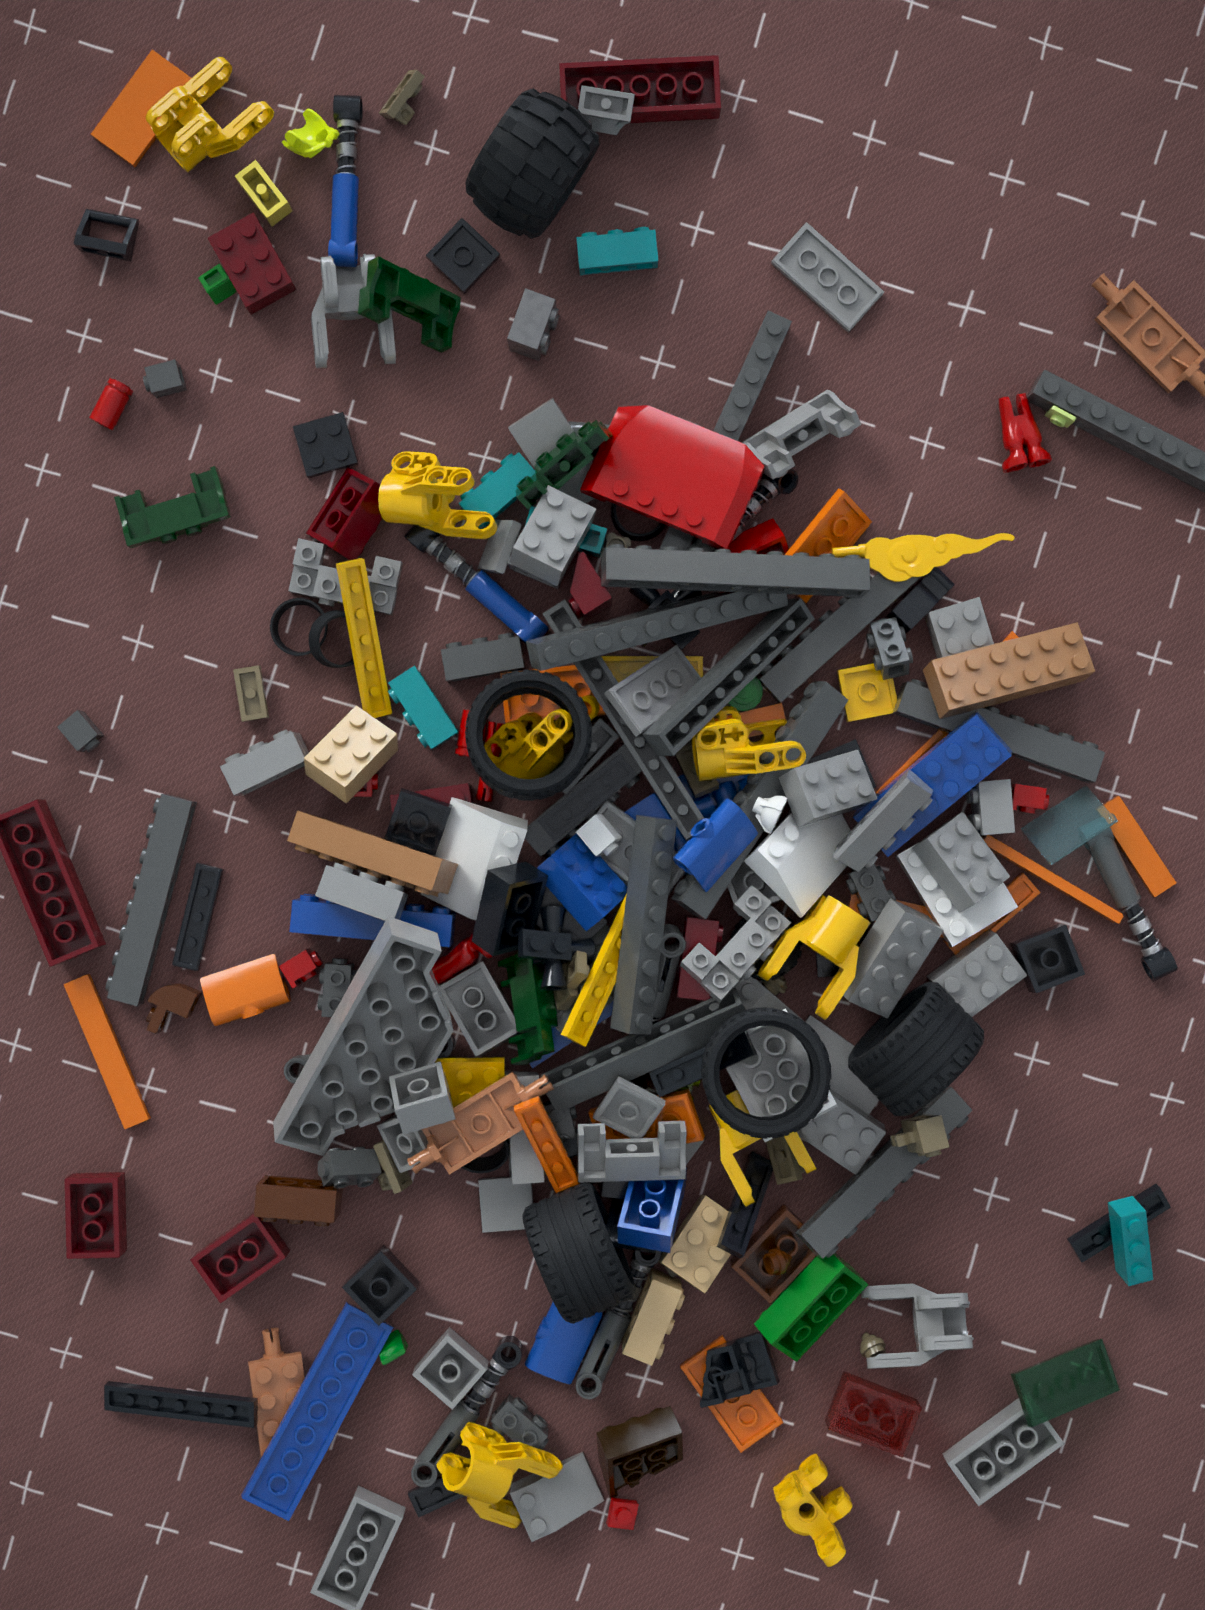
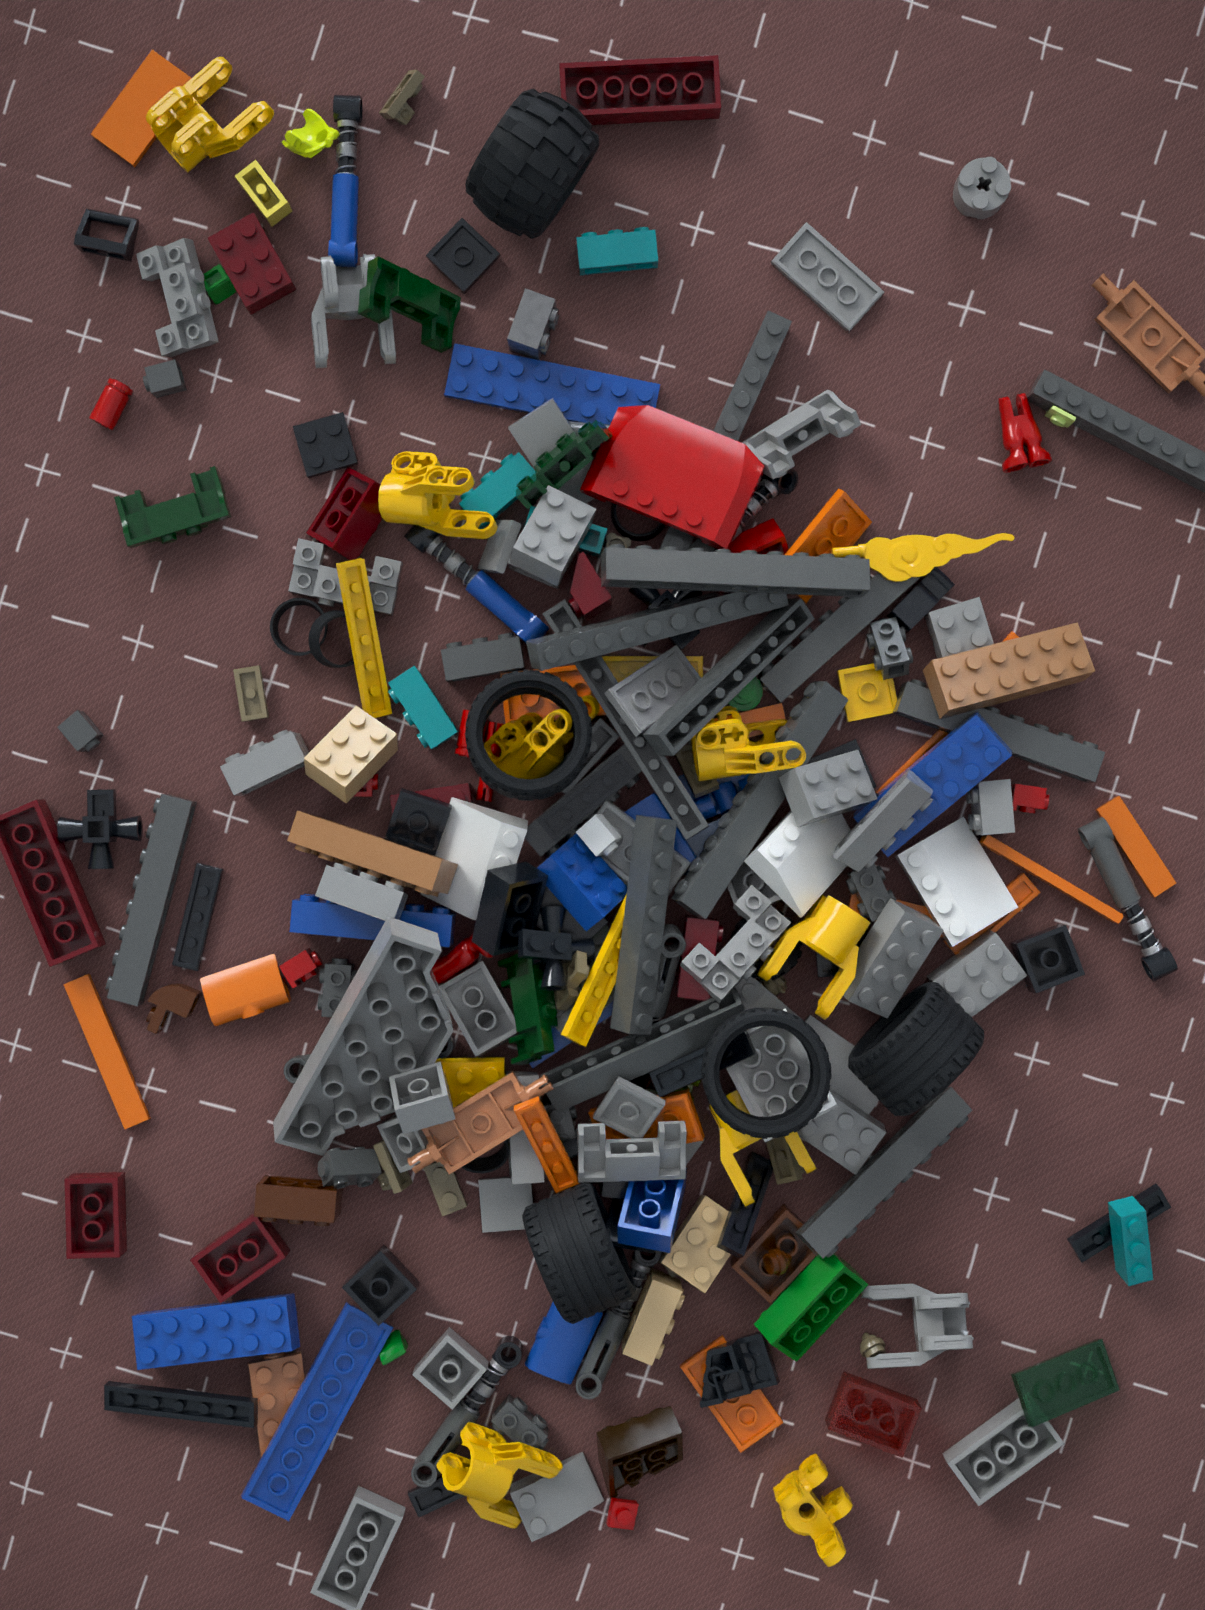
(100, 827): none -> black brick
(184, 294): none -> light grey bracket
(216, 1331): none -> blue brick
(445, 1188): none -> dark tan plate
(528, 383): none -> blue plate
(606, 108): light grey slope -> none
(716, 844): blue panel -> none
(769, 811): white piece -> none
(922, 1135): dark tan brick -> none
(961, 862): light grey brick -> none
(983, 173): none -> light grey brick
(1069, 825): clear light blue piece -> none

